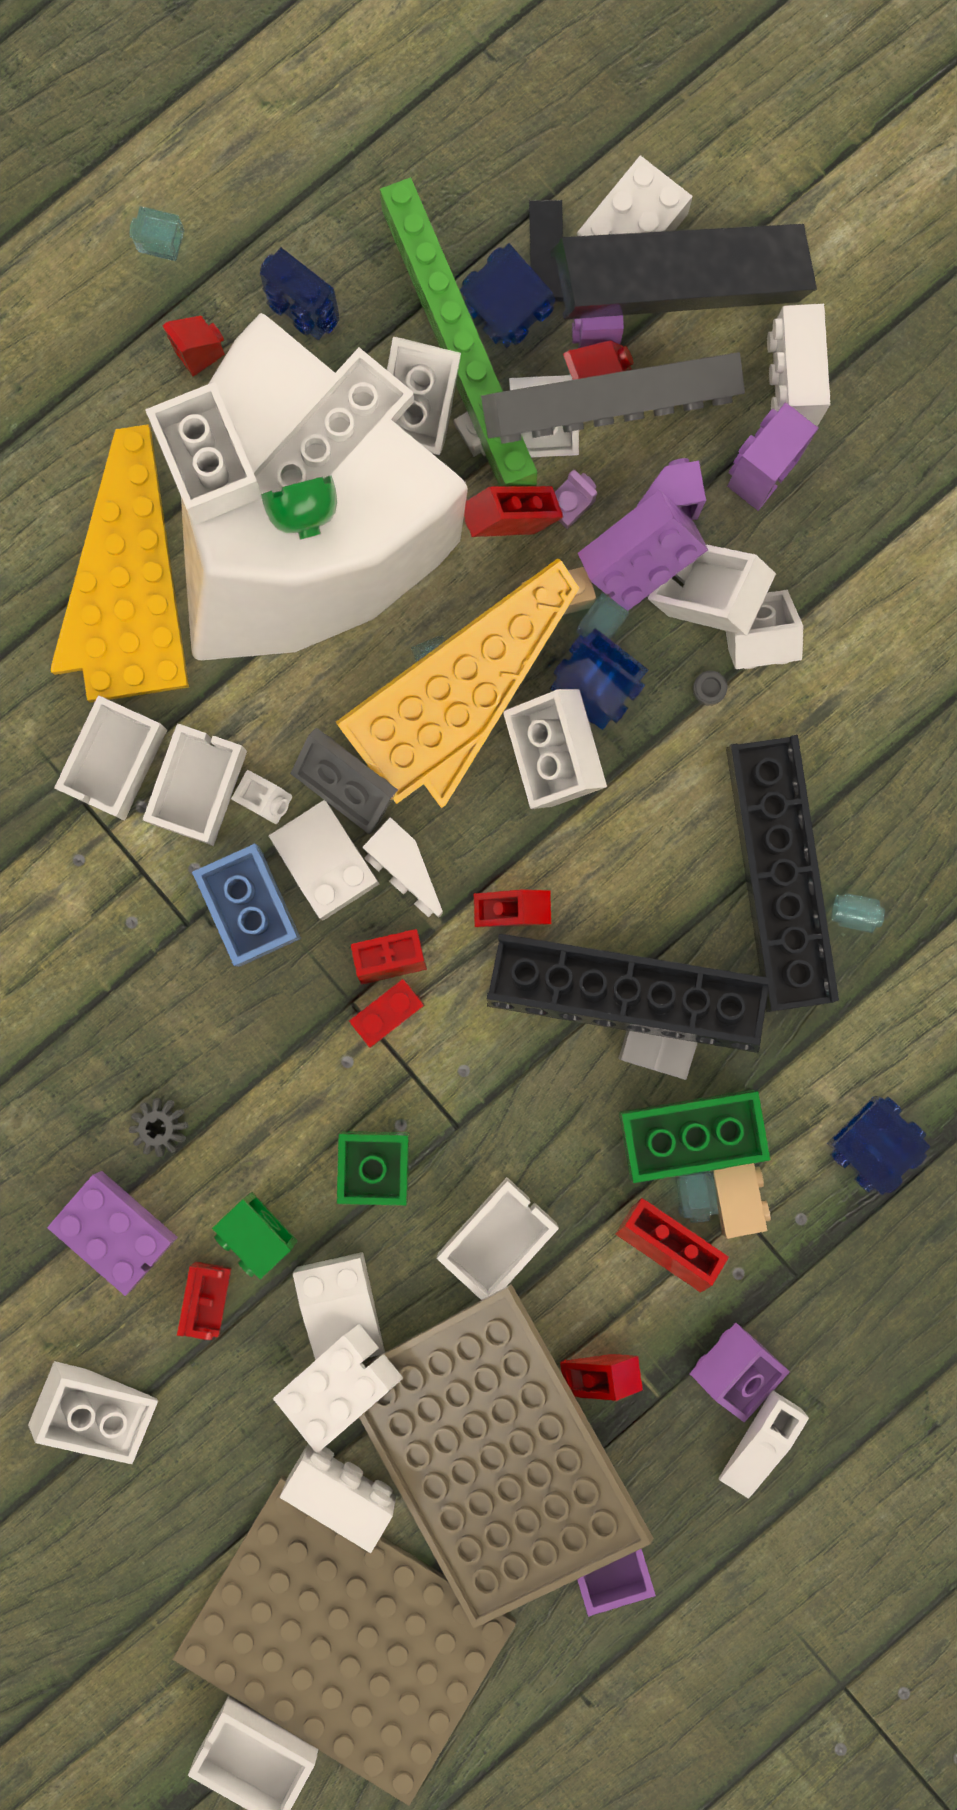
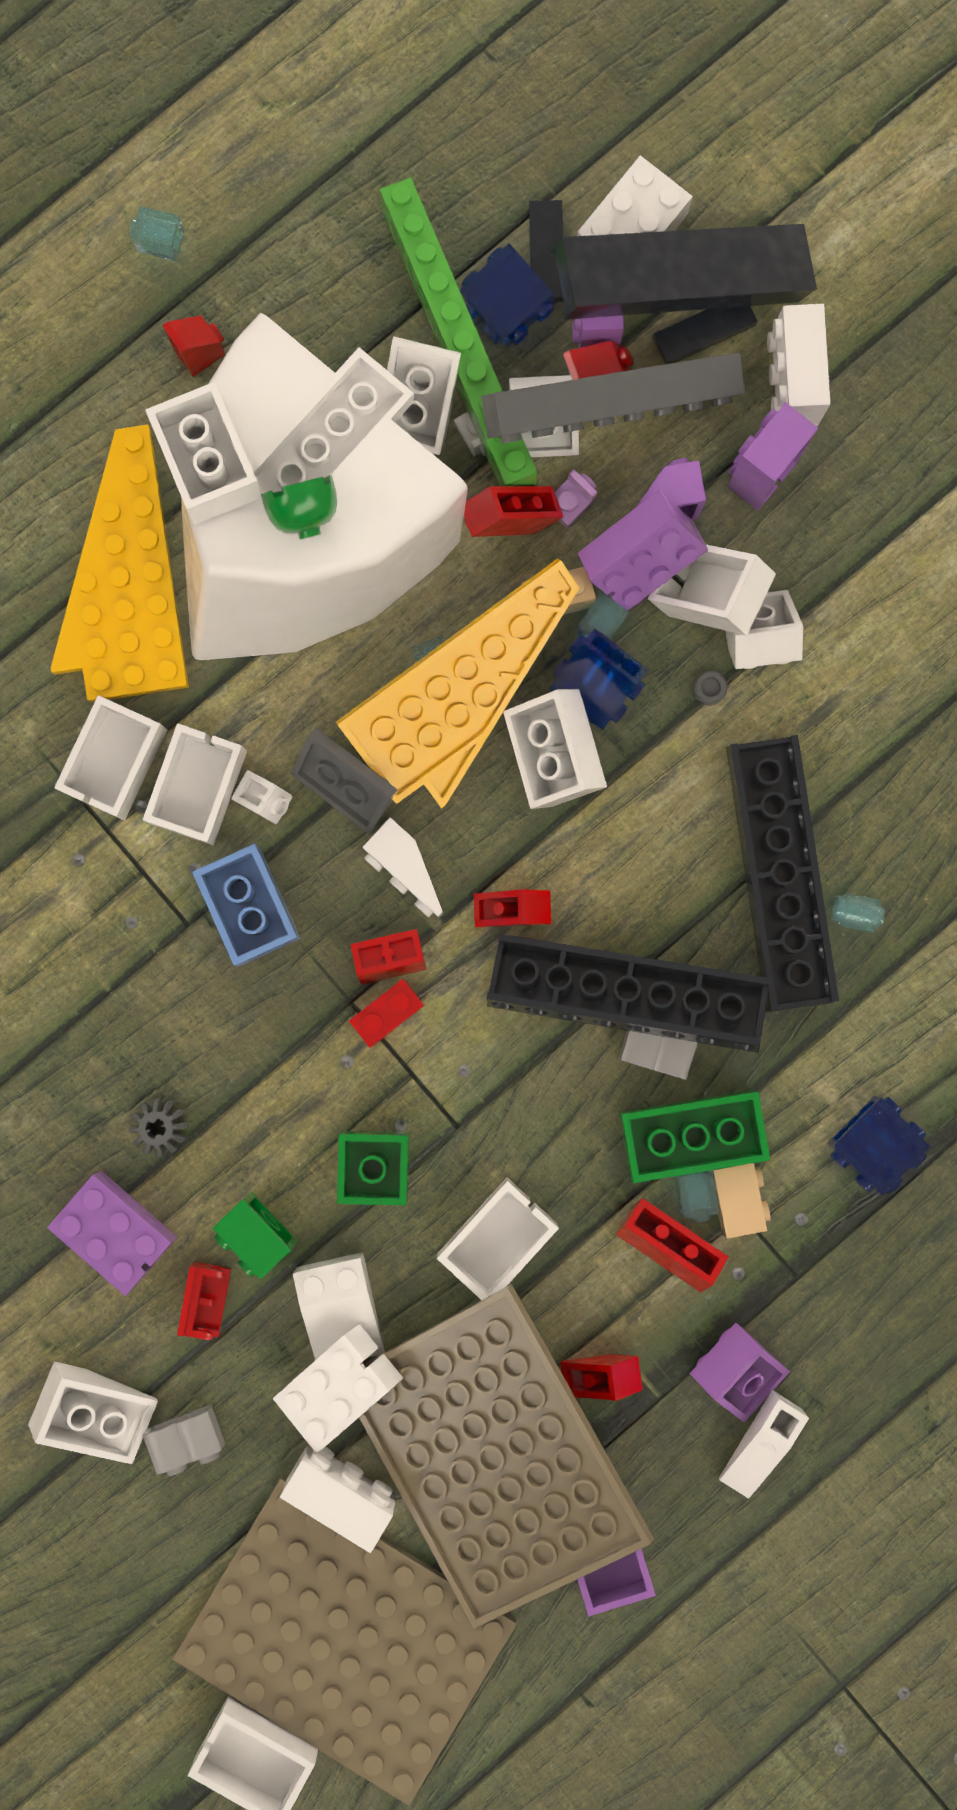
(184, 1440): none -> light grey brick
(299, 294): clear blue brick -> none
(323, 860): white slope -> none
(702, 331): none -> black tile

